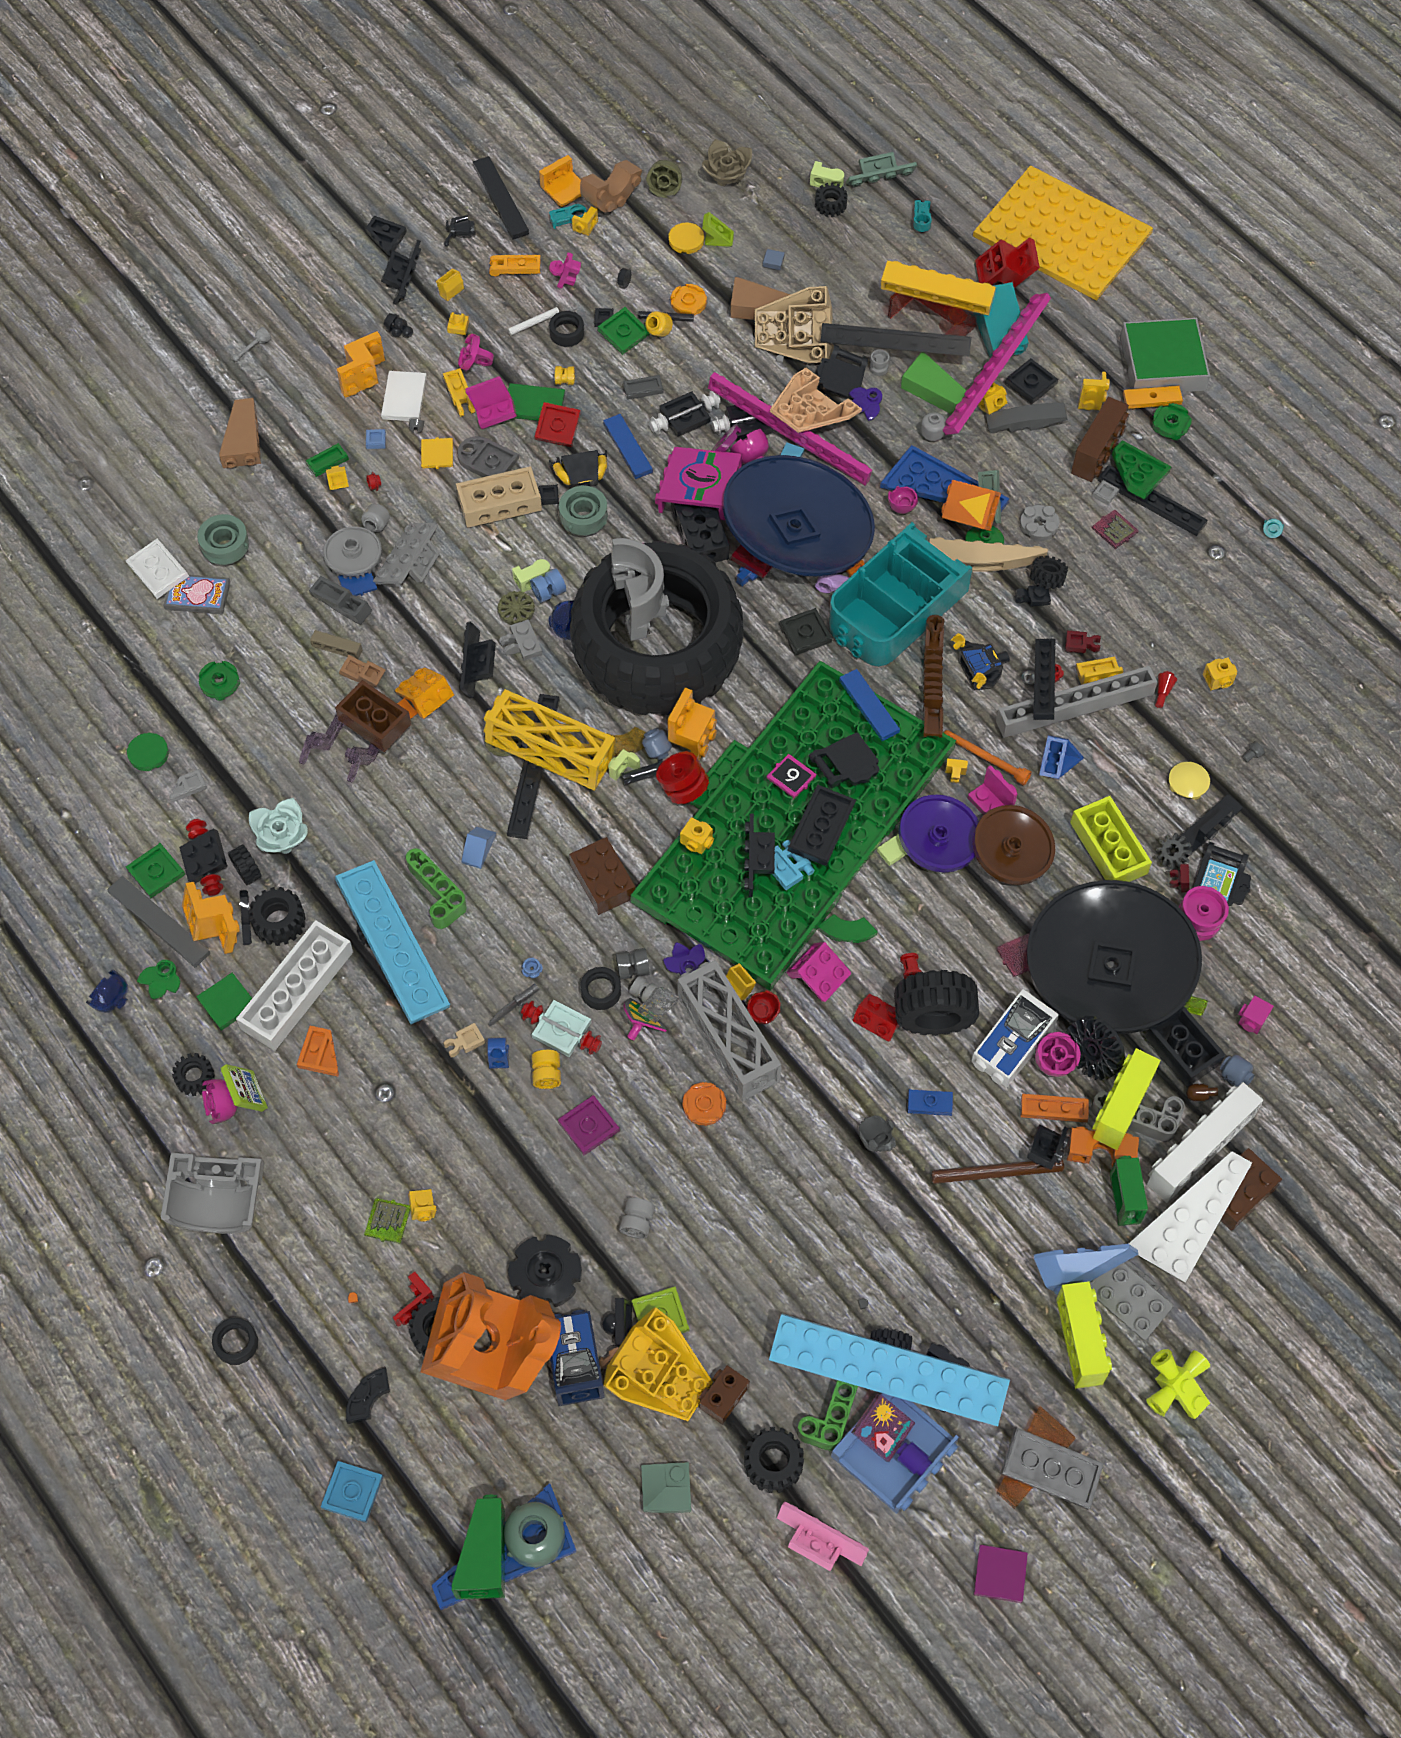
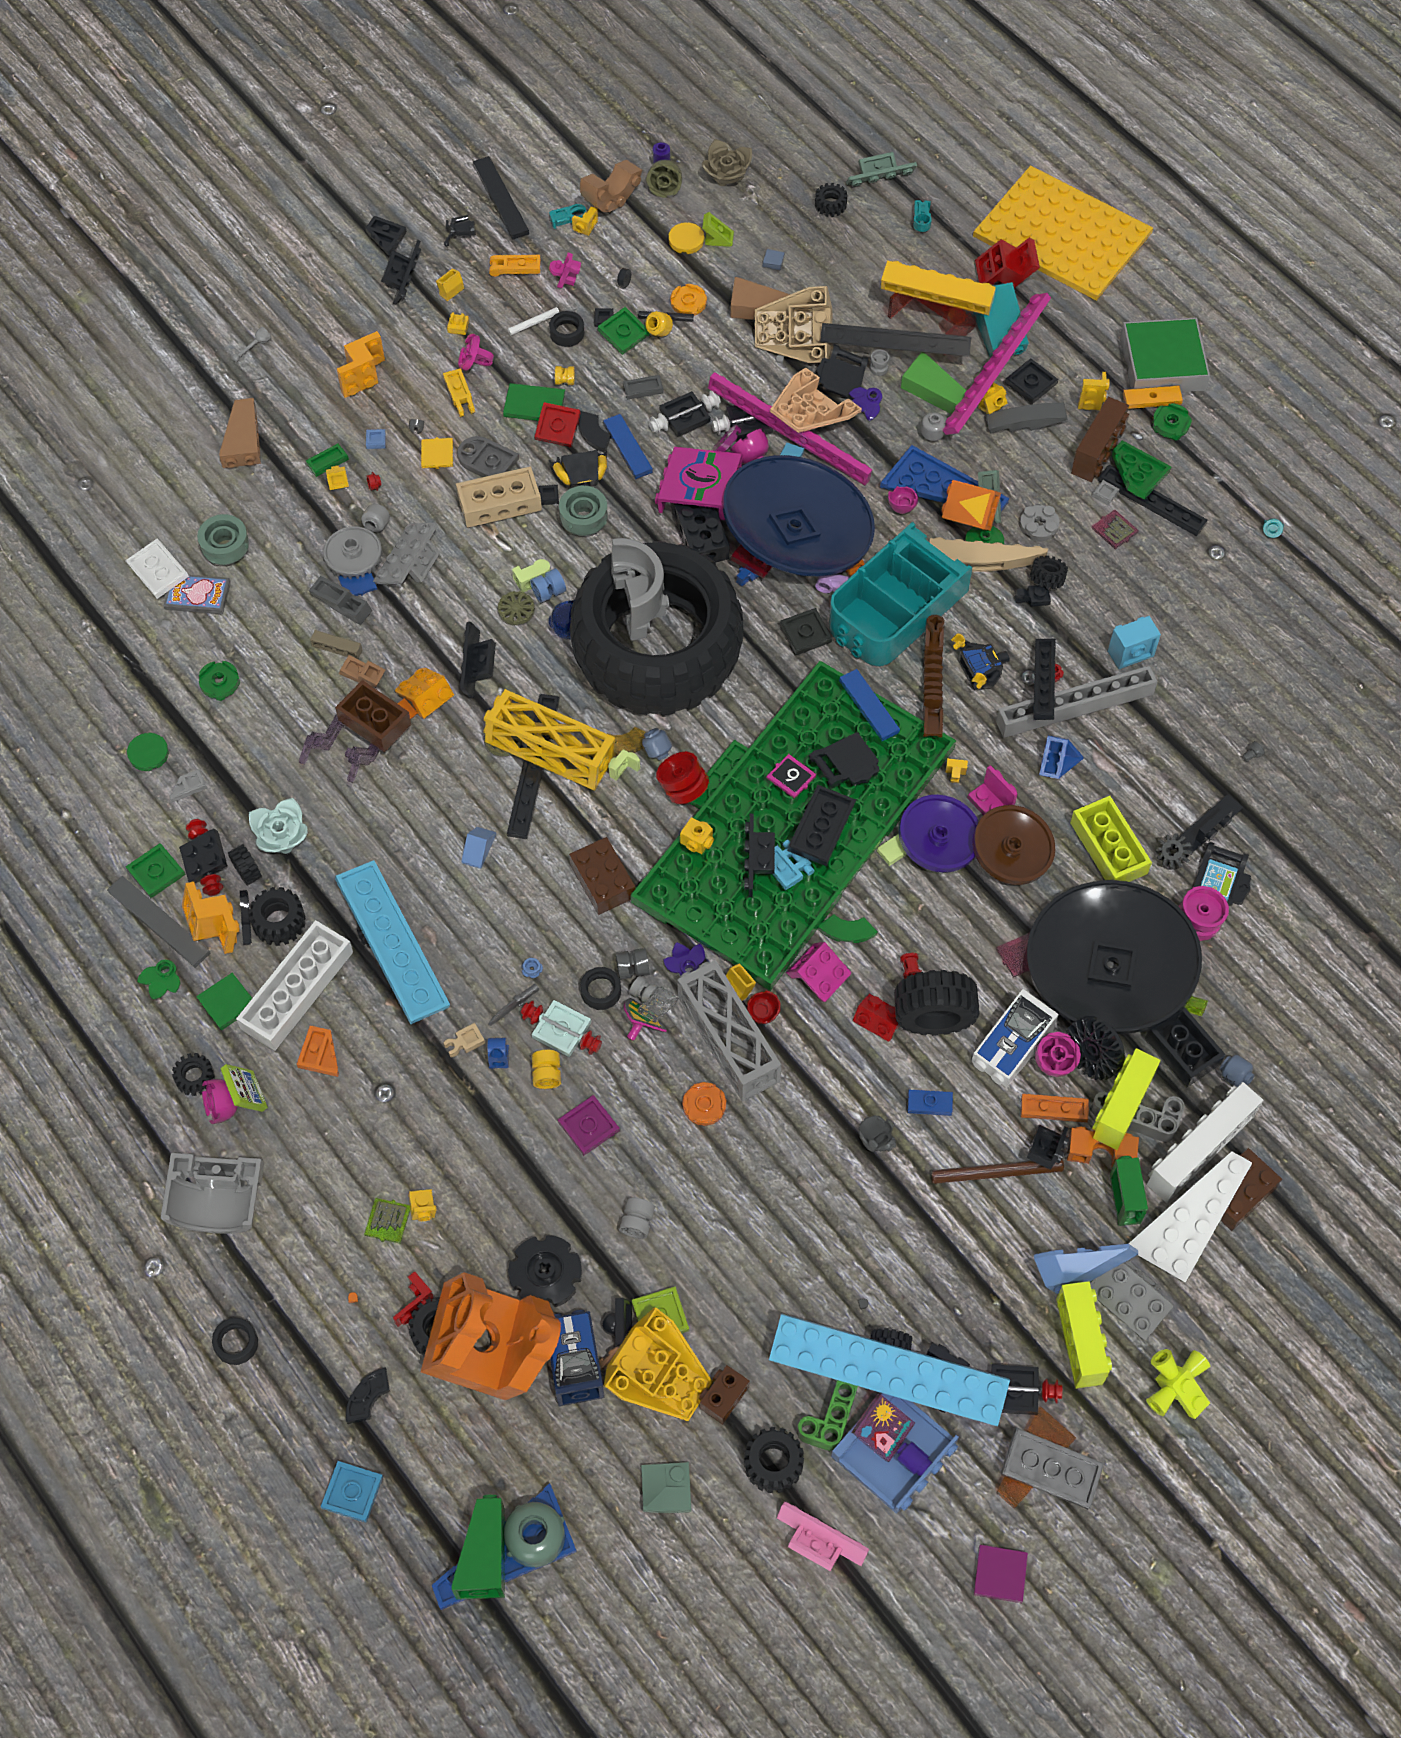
(109, 993): clear blue cylinder -> none
(397, 325): black piece -> none
(403, 395): white tile -> none
(433, 884): bright green beam -> none
(491, 402): dark pink bracket -> none
(525, 641): light grey hinge -> none
(560, 181): light orange bracket -> none
(592, 432): none -> black tile
(641, 773): black pin -> none
(661, 151): none -> dark purple brick
(692, 724): light orange bracket -> none
(822, 175): yellowish green leg -> none
(1021, 775): orange piece -> none
(1025, 1389): none -> black plate
(1078, 642): dark red plate -> none
(1097, 669): yellow bracket -> none
(1134, 642): none -> medium azure container
(1165, 684): red cone -> none
(1183, 878): dark red tile -> none
(1189, 780): light yellow dish -> none
(1200, 1092): reddish brown cylinder -> none
(1220, 673): yellow brick -> none
(1254, 1014): dark pink brick -> none

